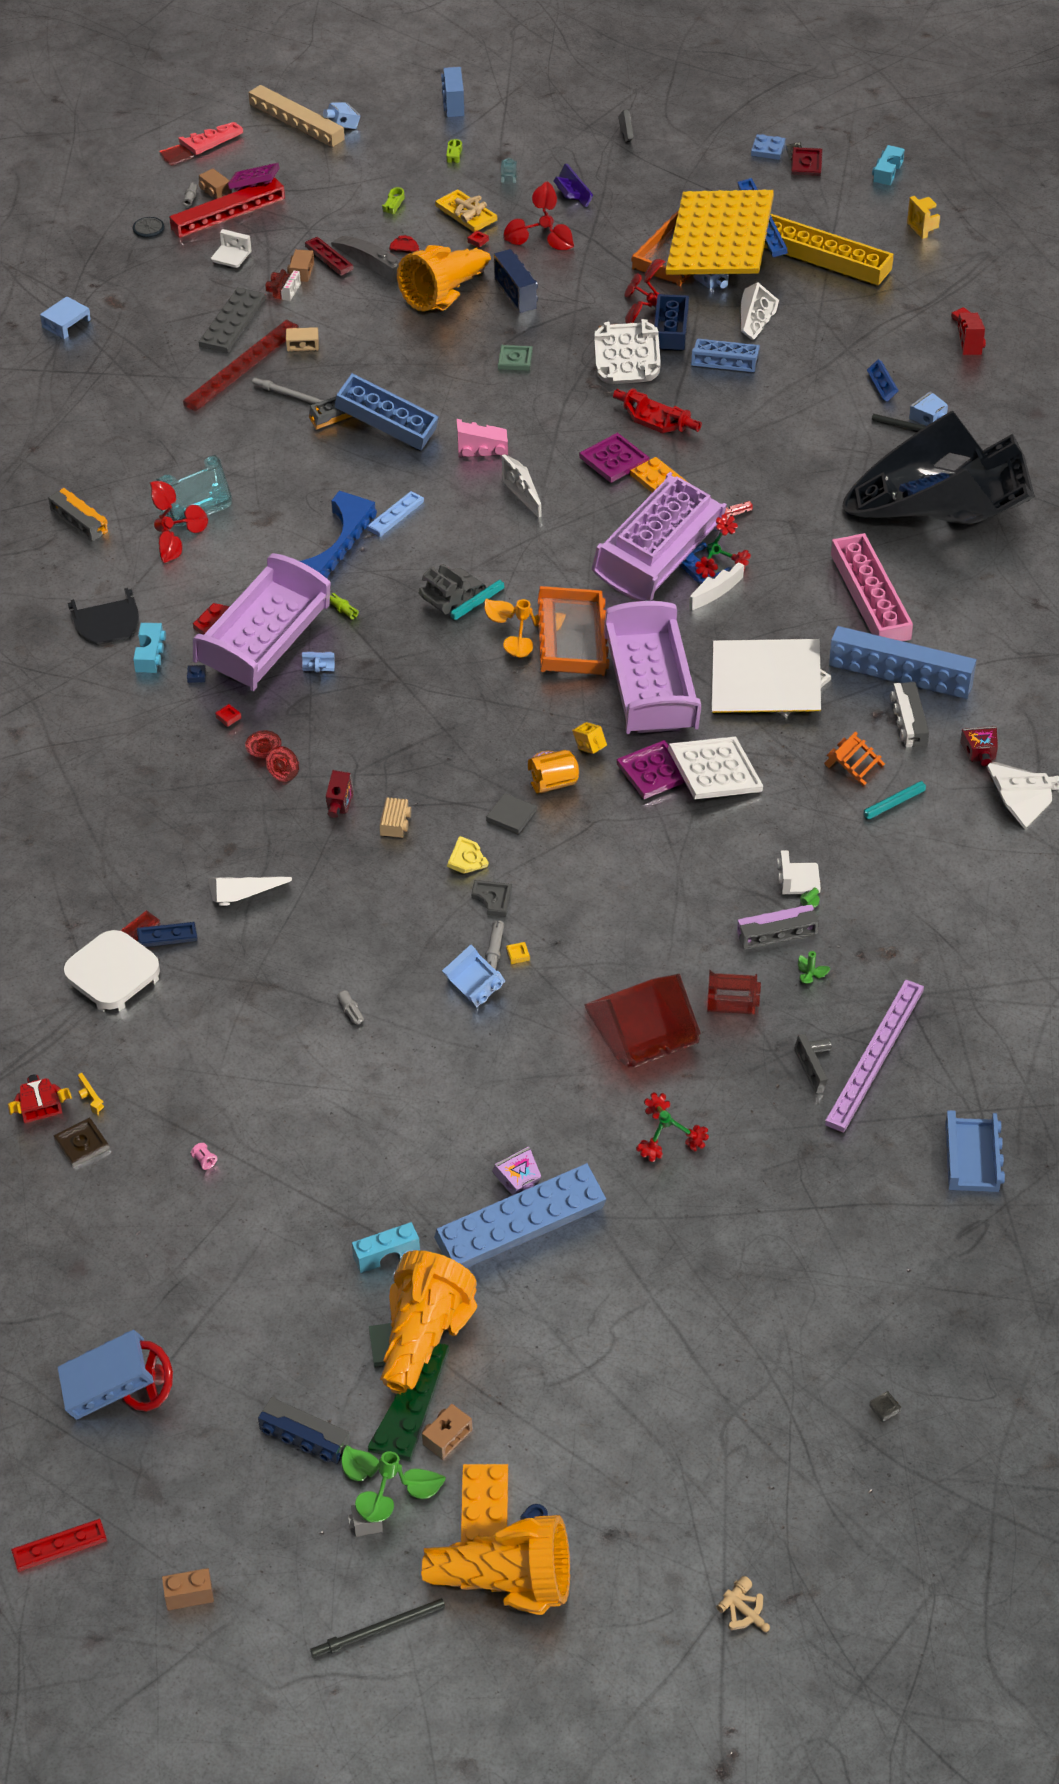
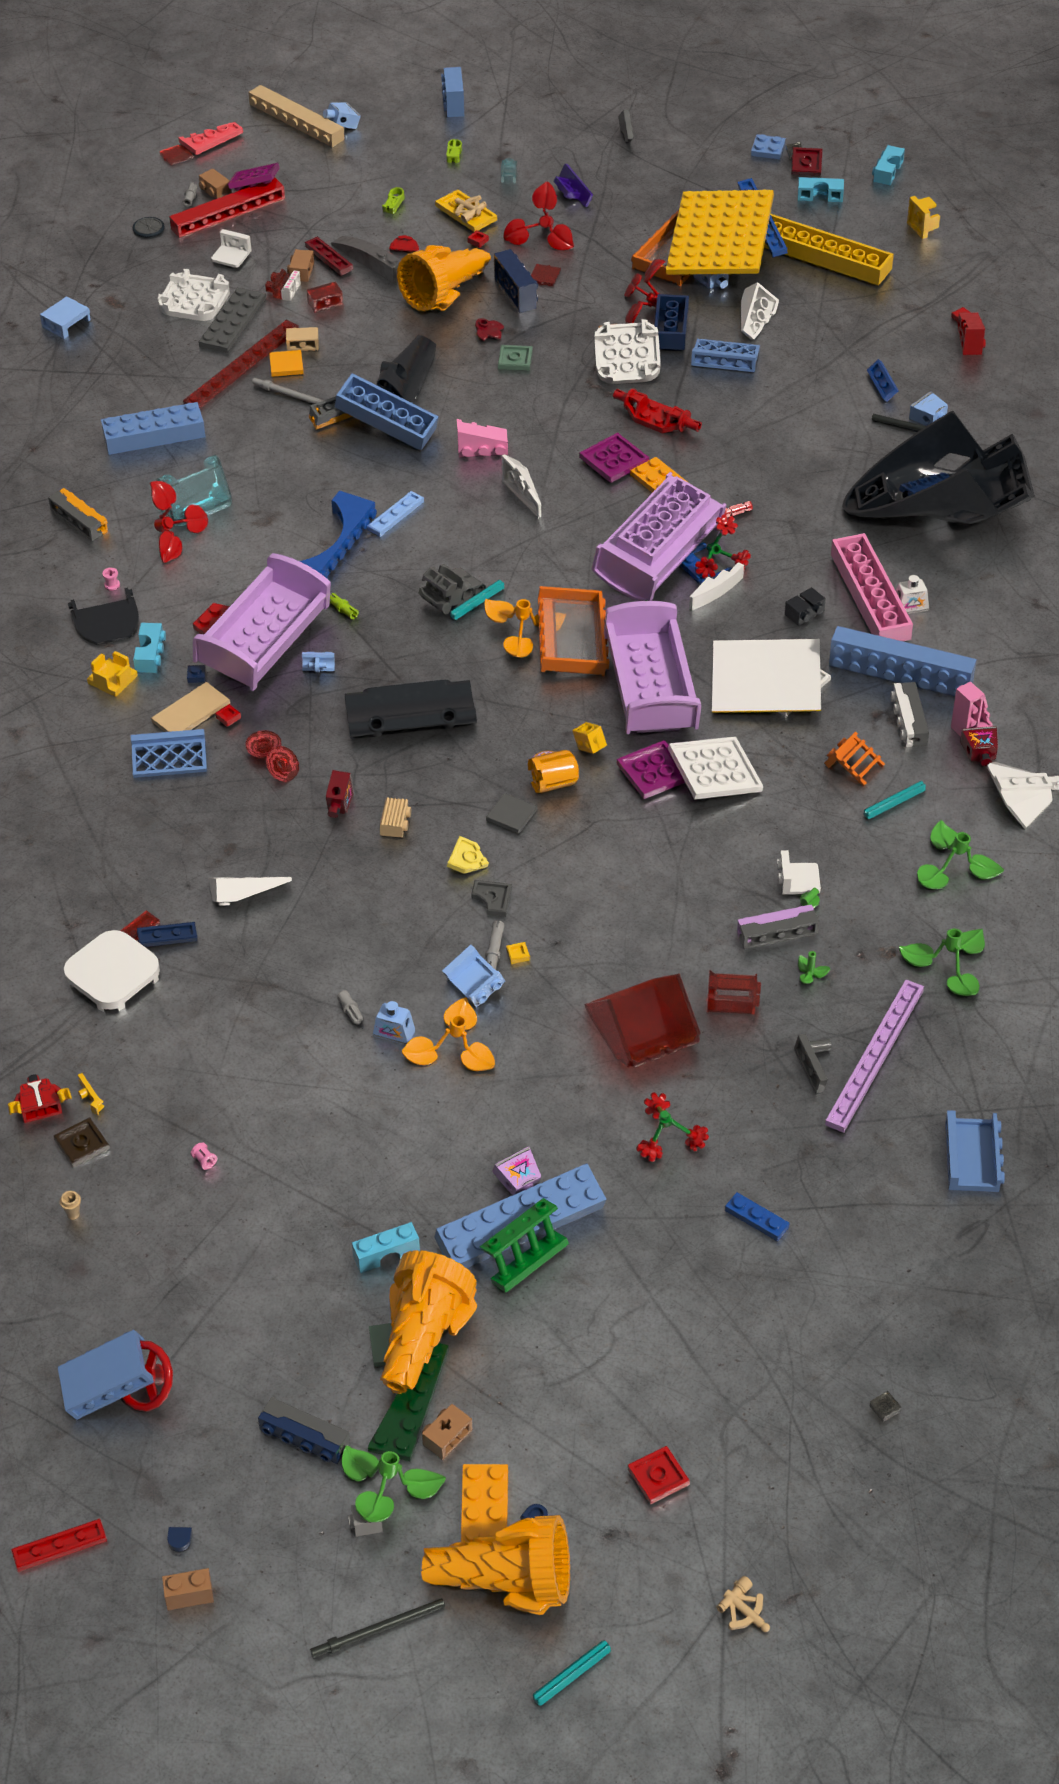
(70, 1203): none -> tan cone
(110, 576): none -> bright pink bush
(111, 674): none -> yellow panel
(153, 428): none -> medium blue brick
(168, 741): none -> medium blue fence
(179, 1538): none -> dark blue tile
(191, 709): none -> tan tile
(194, 296): none -> white tile
(286, 363): none -> light orange tile
(325, 297): none -> clear red brick
(394, 1023): none -> light blue torso
(409, 369): none -> black panel
(410, 707): none -> black panel
(459, 1018): none -> light orange plant
(488, 328): none -> dark red plate
(532, 1258): none -> green fence
(545, 274): none -> clear red piece
(571, 1672): none -> teal axle
(658, 1475): none -> red plate
(757, 1216): none -> blue plate
(802, 611): none -> black piece
(831, 188): none -> medium azure arch
(913, 595): none -> white torso
(945, 837): none -> bright green plant
(969, 709): none -> bright pink wedge
(970, 942): none -> bright green plant

